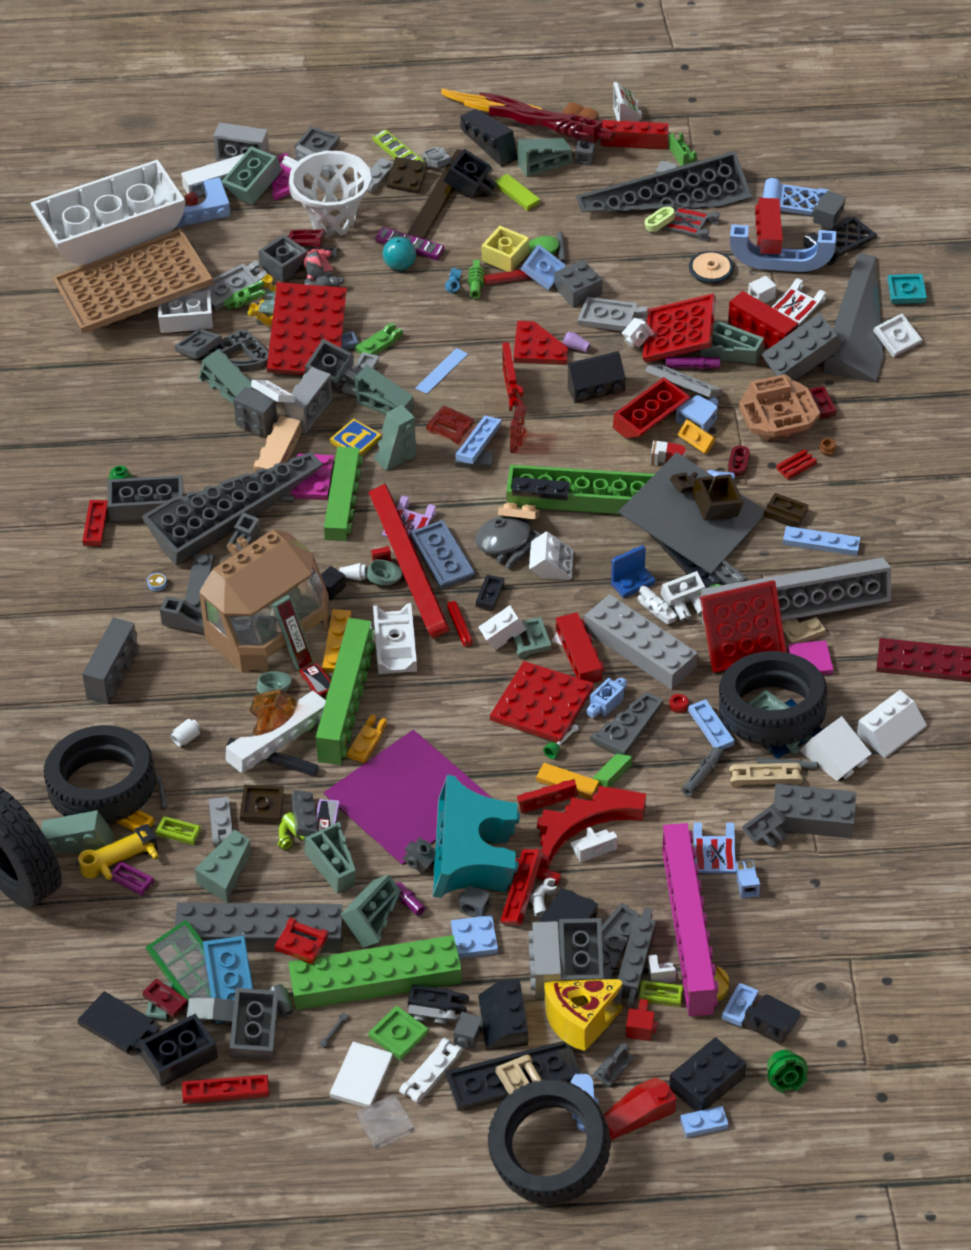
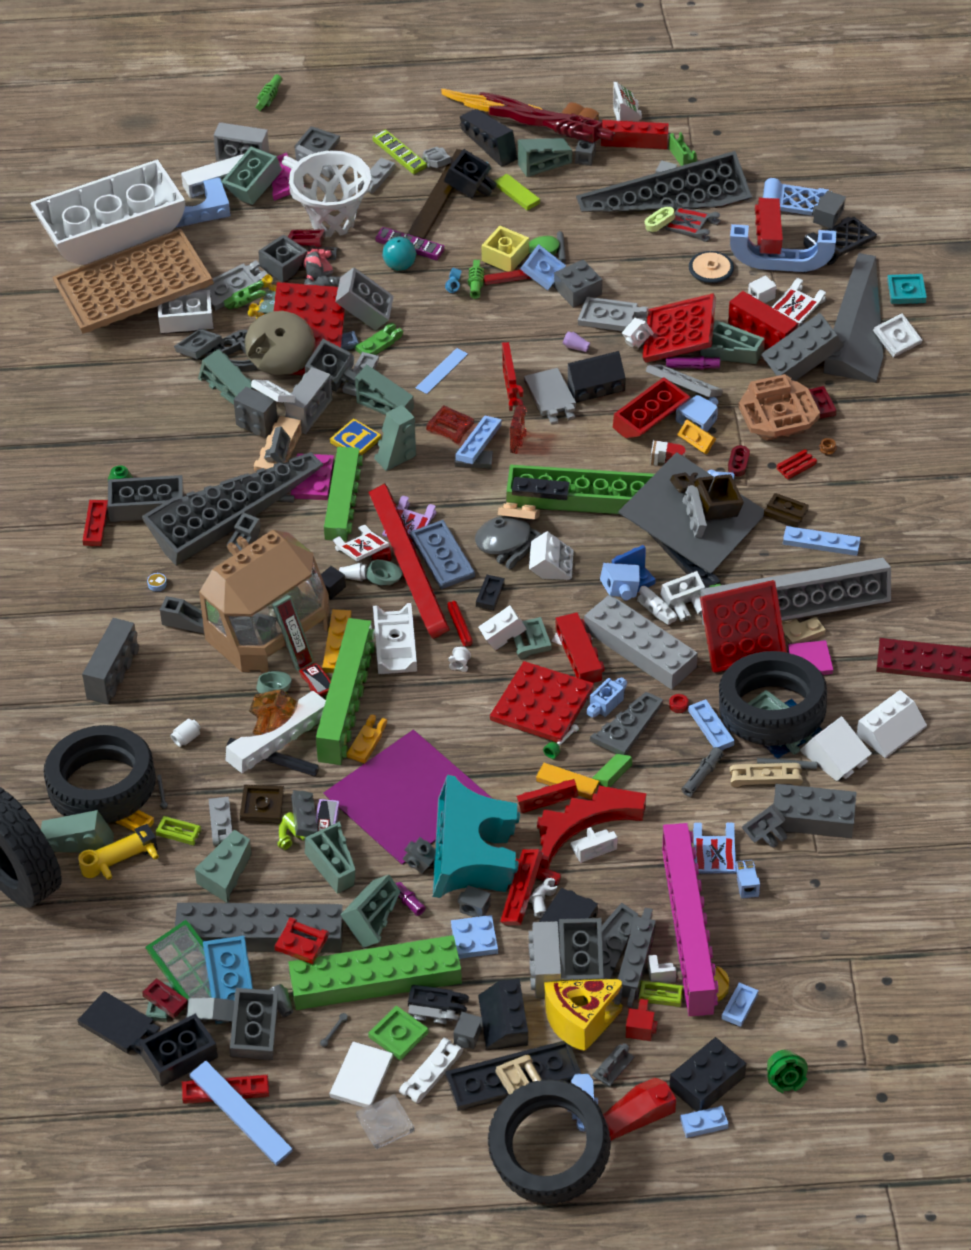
(129, 881): magenta tile -> none
(191, 198): clear red hinge -> none
(199, 573): dark grey plate -> none
(241, 1113): none -> light blue tile
(268, 92): none -> bright green hinge
(279, 342): none -> dark tan piece
(279, 446): none -> dark grey hinge
(362, 546): none -> white flag
(364, 298): none -> light grey brick
(407, 175): dark brown plate -> none
(459, 659): none -> white brick
(537, 345): red plate -> none
(551, 394): none -> light grey tile
(620, 580): none -> light blue torso
(695, 511): none -> light grey plate
(728, 574): dark grey plate -> none
(771, 1018): black bracket -> none

